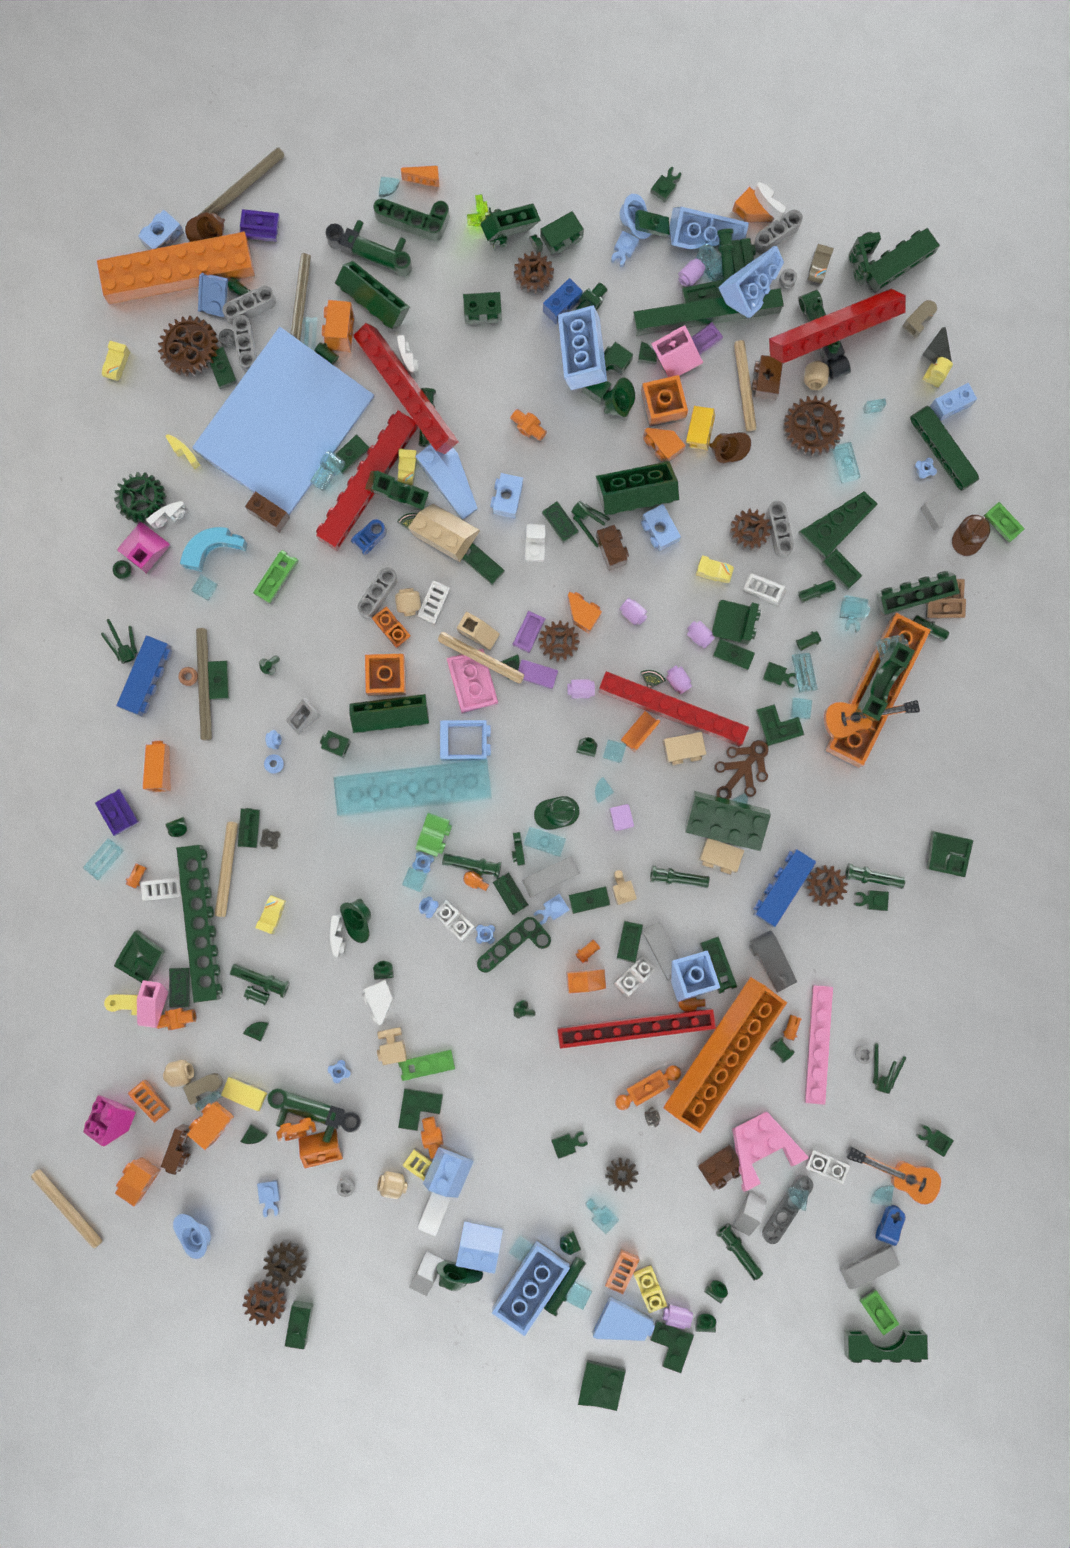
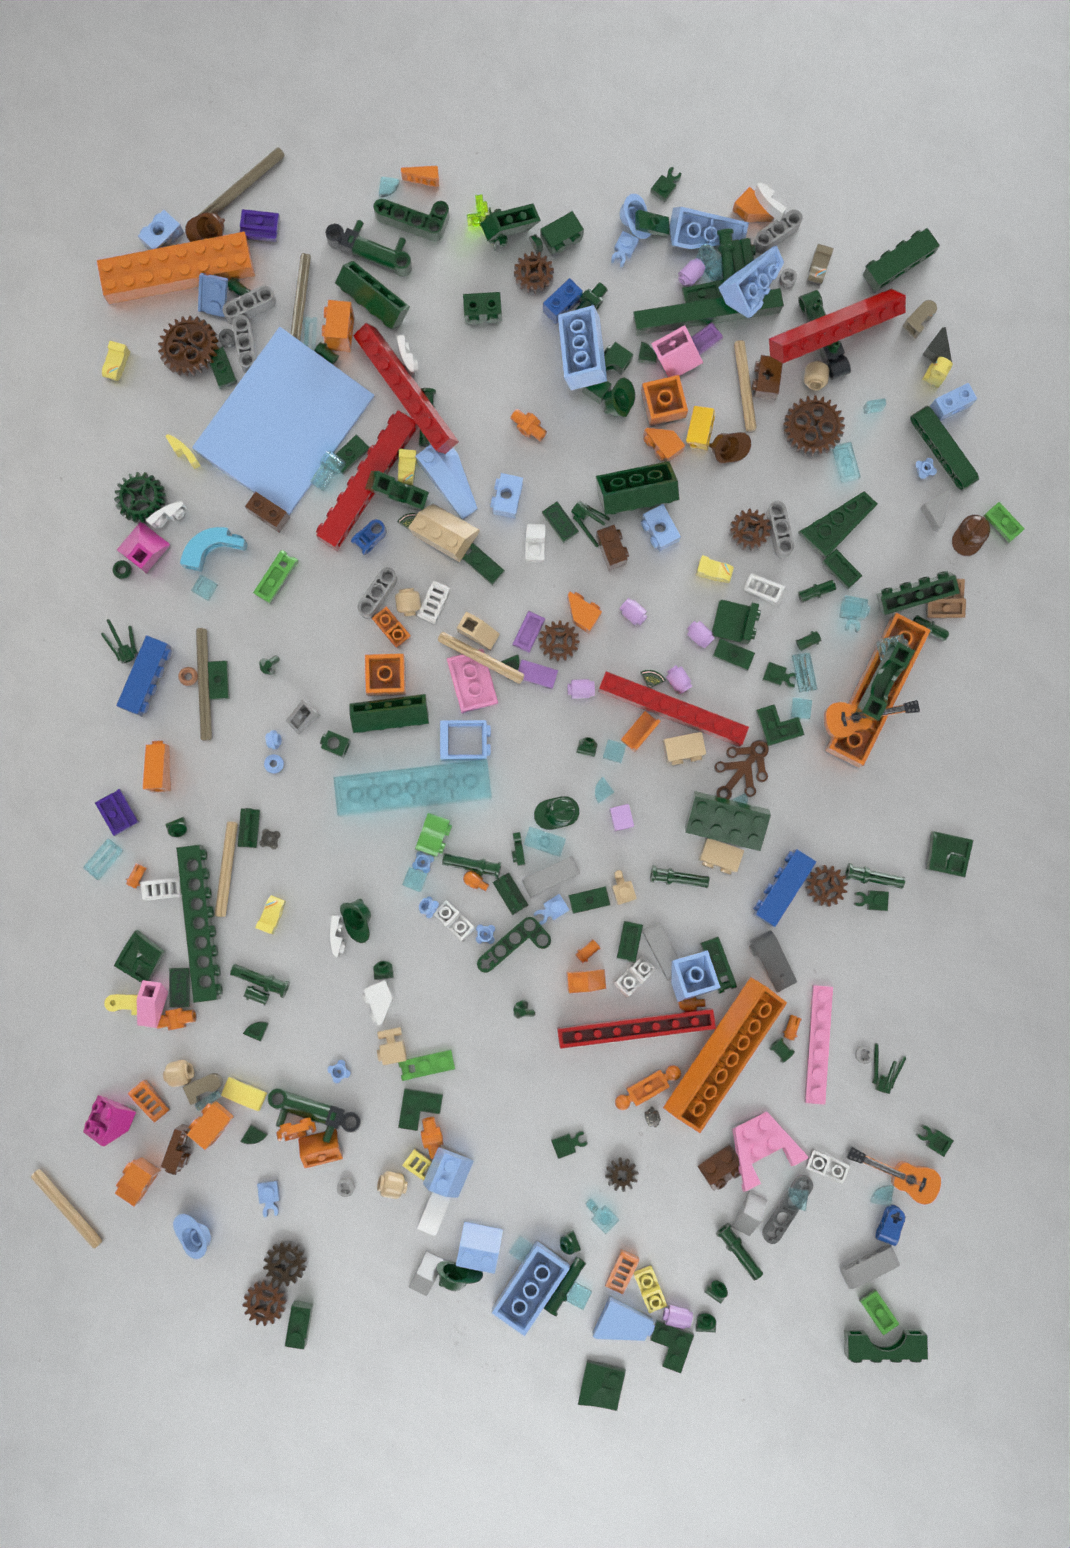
(862, 247): dark green bracket -> none

